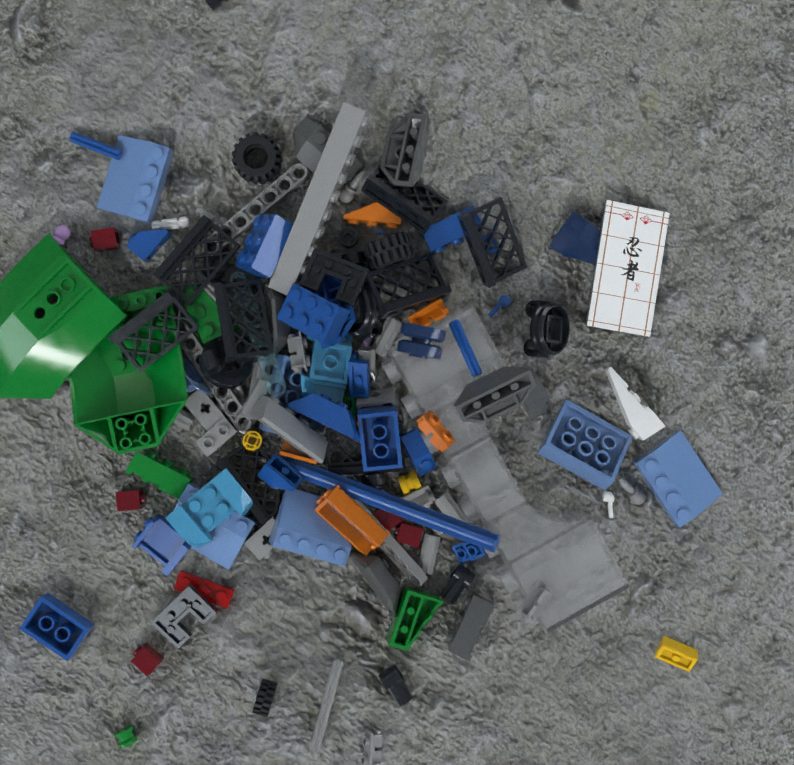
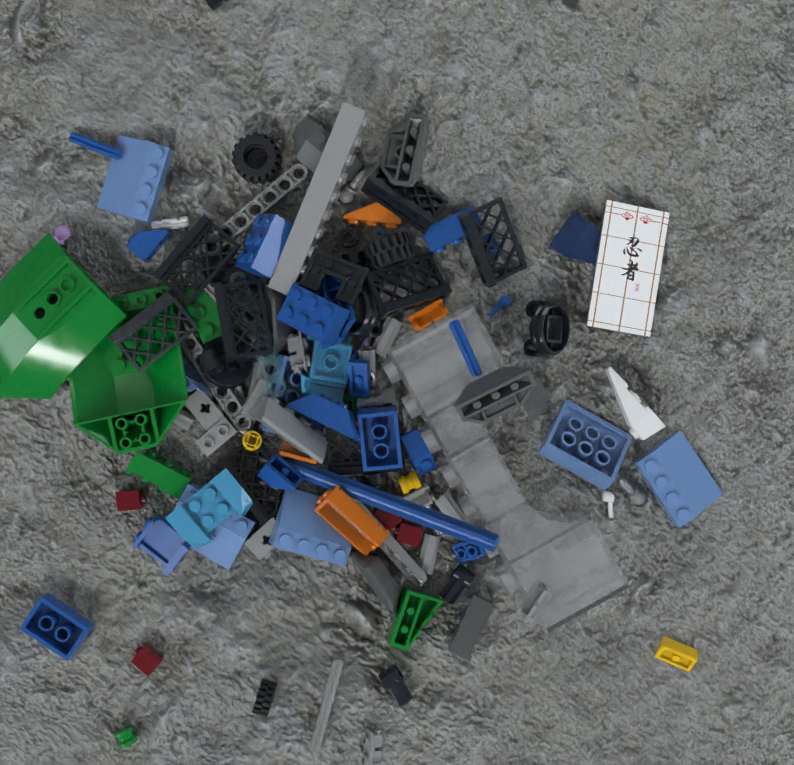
(105, 239): dark red brick -> none
(168, 620): plate -> none
(213, 591): red plate -> none
(421, 341): dark blue wheel -> none
(431, 423): orange hinge -> none

